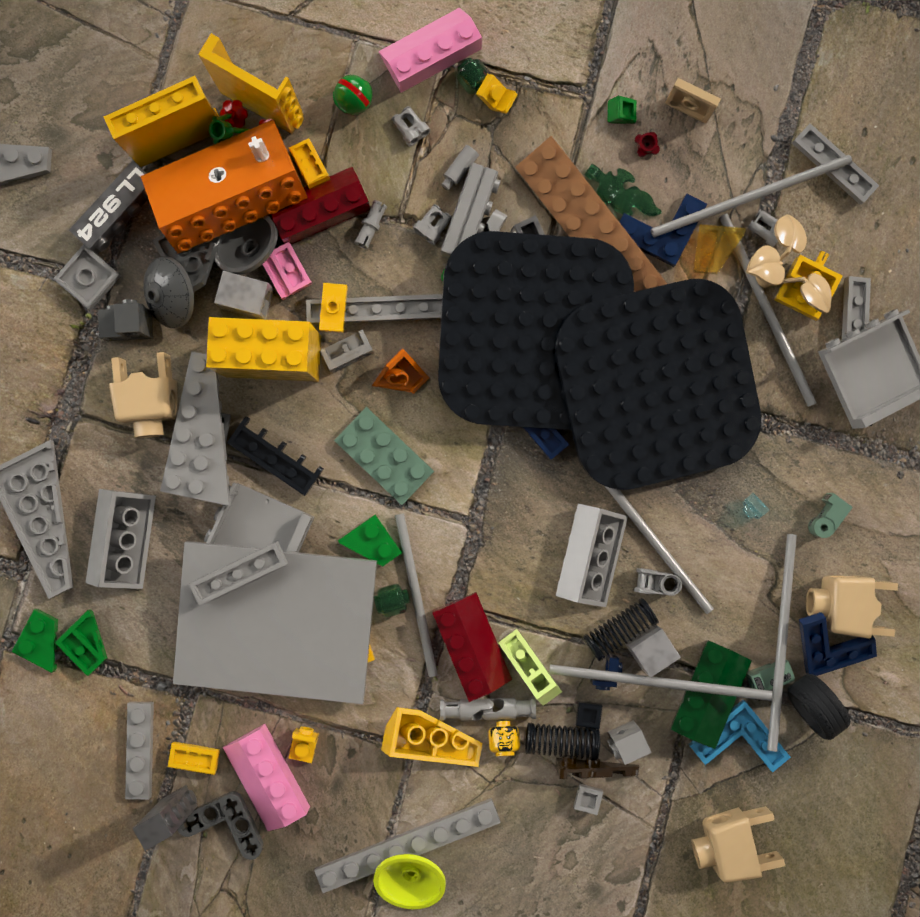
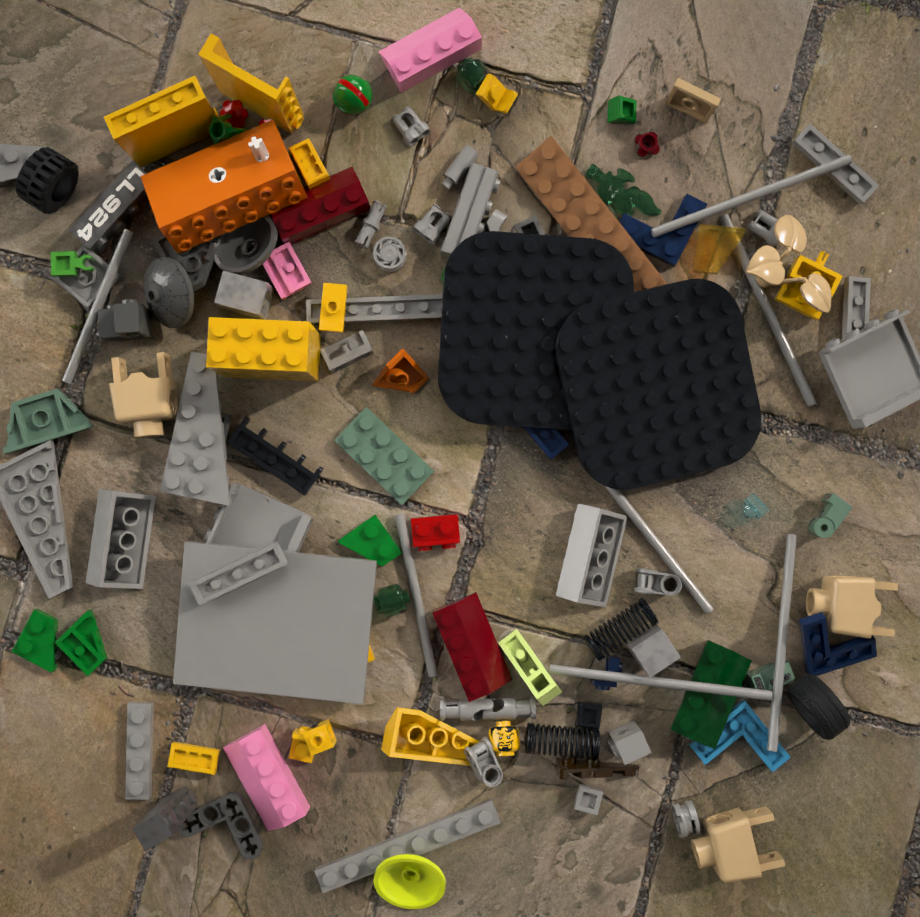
(43, 419): none -> sand green wing
(47, 180): none -> black tyre
(67, 264): none -> bright green plate
(97, 305): none -> light grey piece
(320, 737): none -> yellow bracket
(389, 254): none -> light grey wheel
(435, 531): none -> red bracket
(482, 758): none -> light grey piece
(686, 819): none -> light grey wheel

